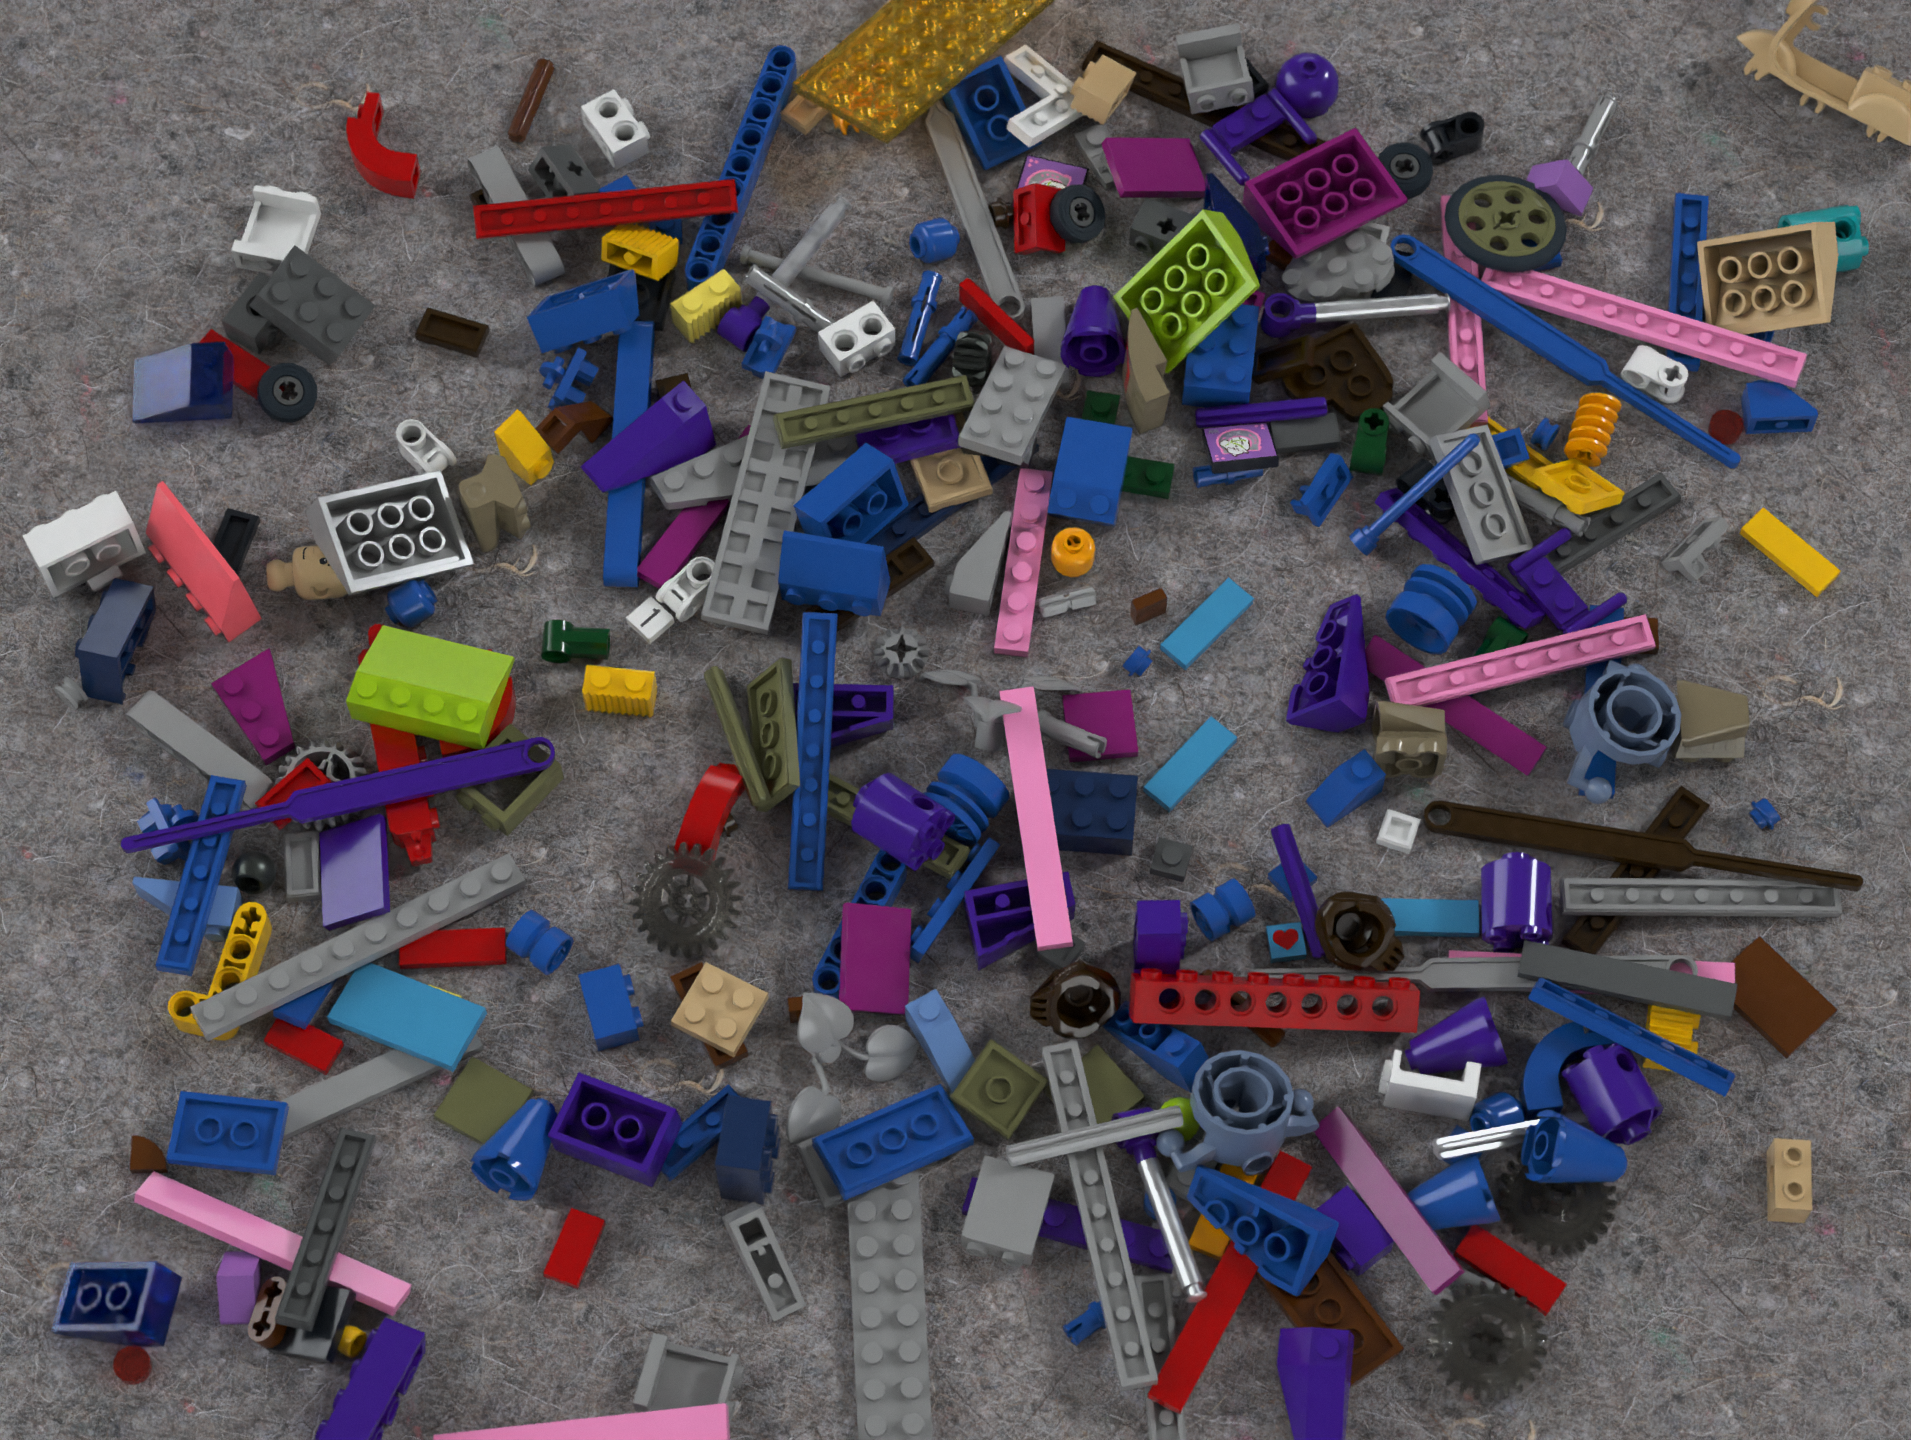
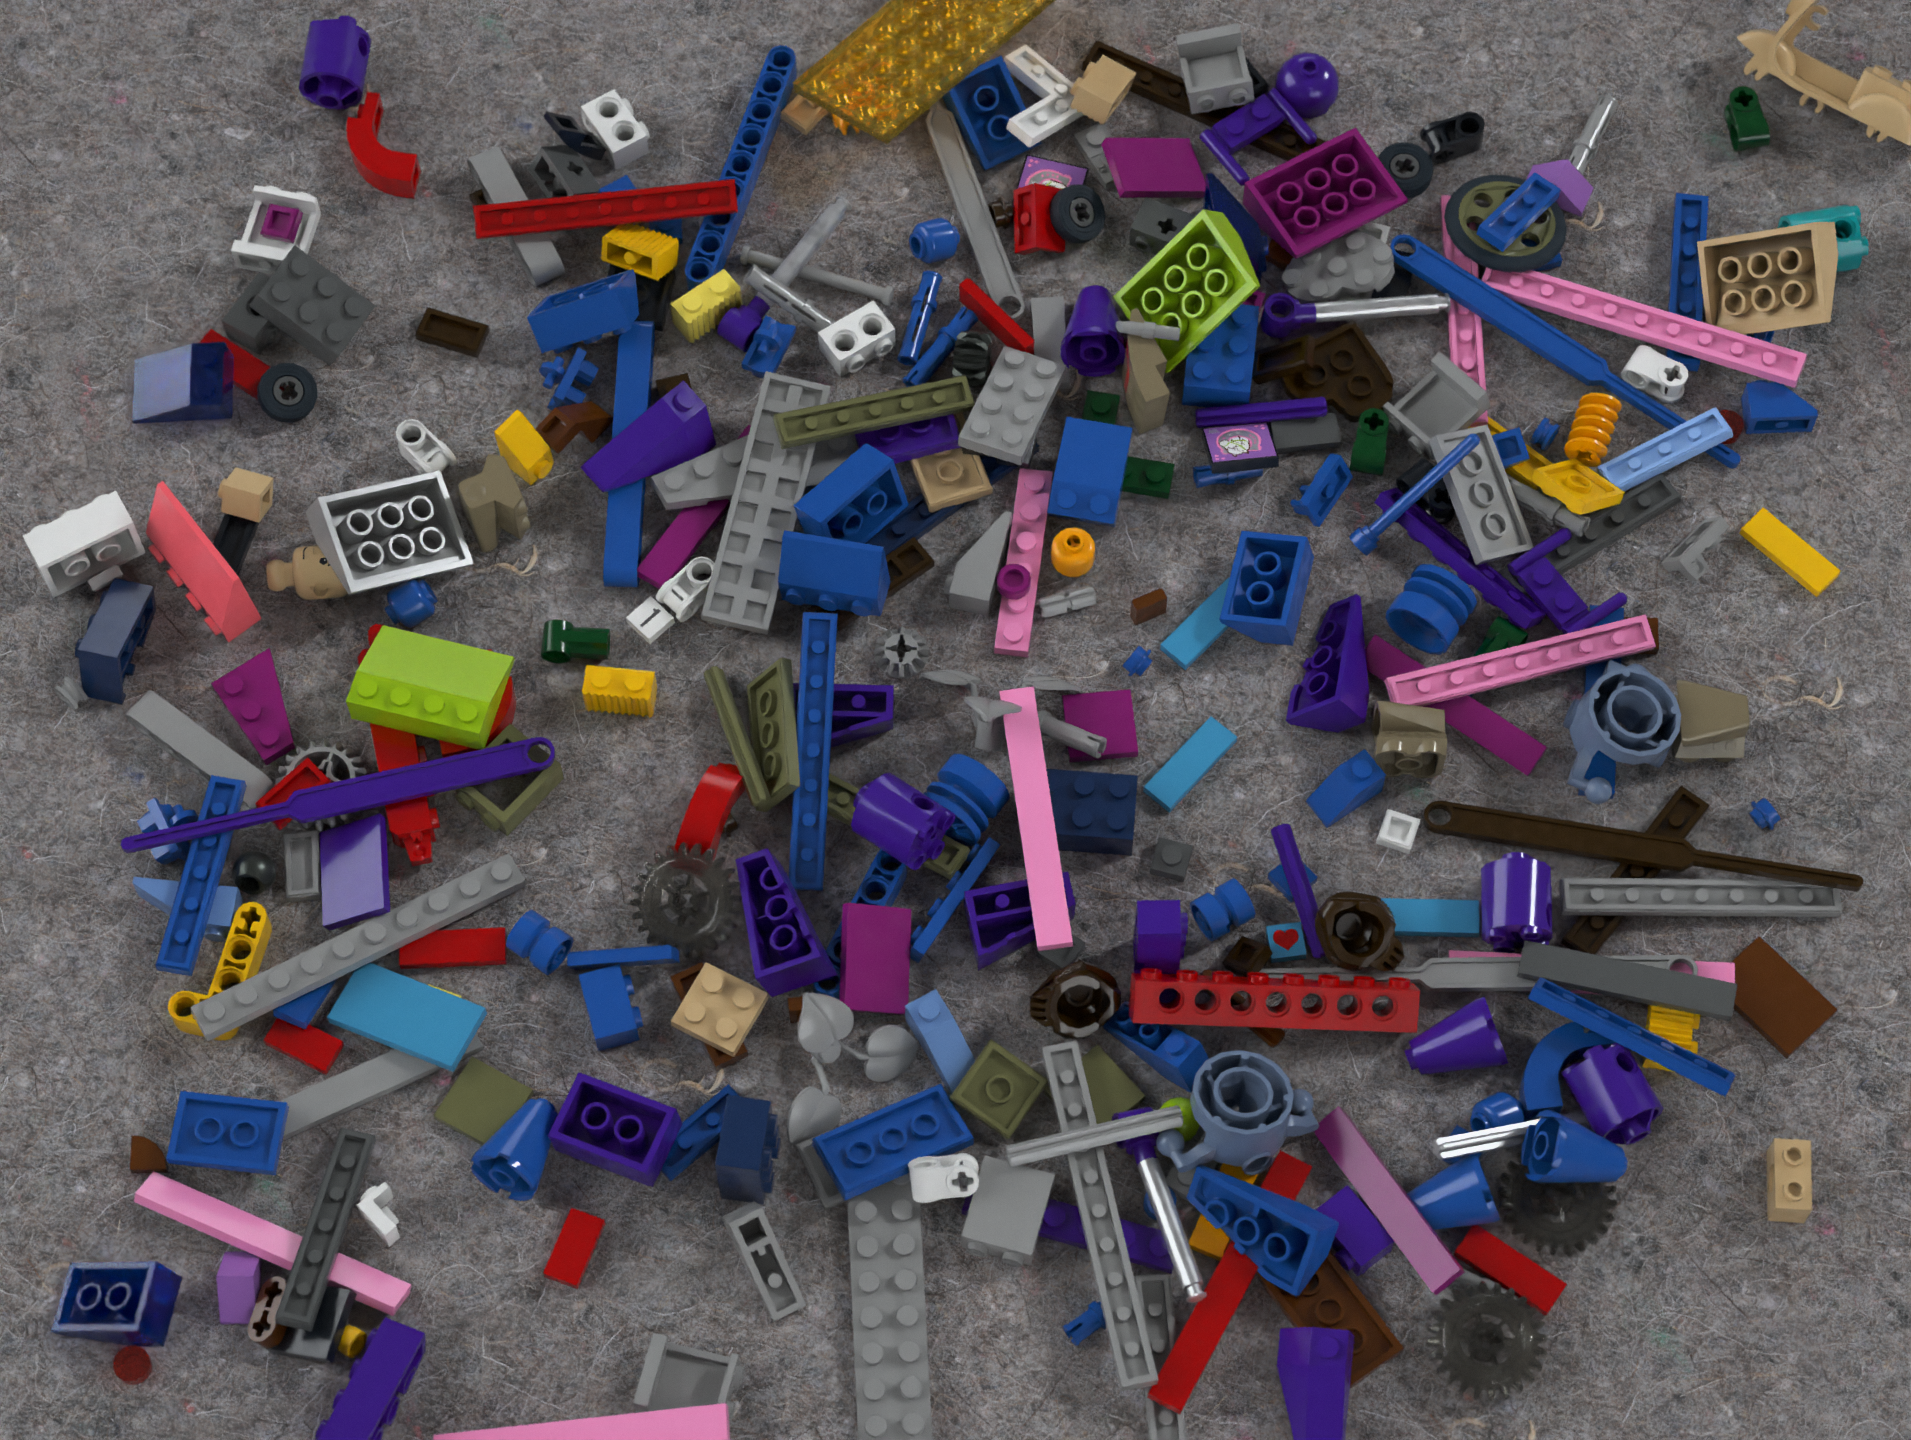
(246, 494): none -> tan brick
(281, 223): none -> magenta tile
(335, 63): none -> dark purple cylinder
(380, 1220): none -> white bracket
(530, 100): reddish brown axle -> none
(574, 137): none -> black slope
(624, 956): none -> blue tile
(779, 931): none -> dark purple wedge
(939, 1177): none -> white piece
(1013, 581): none -> magenta tile
(1148, 330): none -> light grey piece
(1247, 956): none -> dark brown tile
(1268, 586): none -> blue slope
(1429, 1093): white panel -> none
(1518, 212): none -> blue plate
(1666, 450): none -> light blue tile
(1746, 120): none -> dark green piece

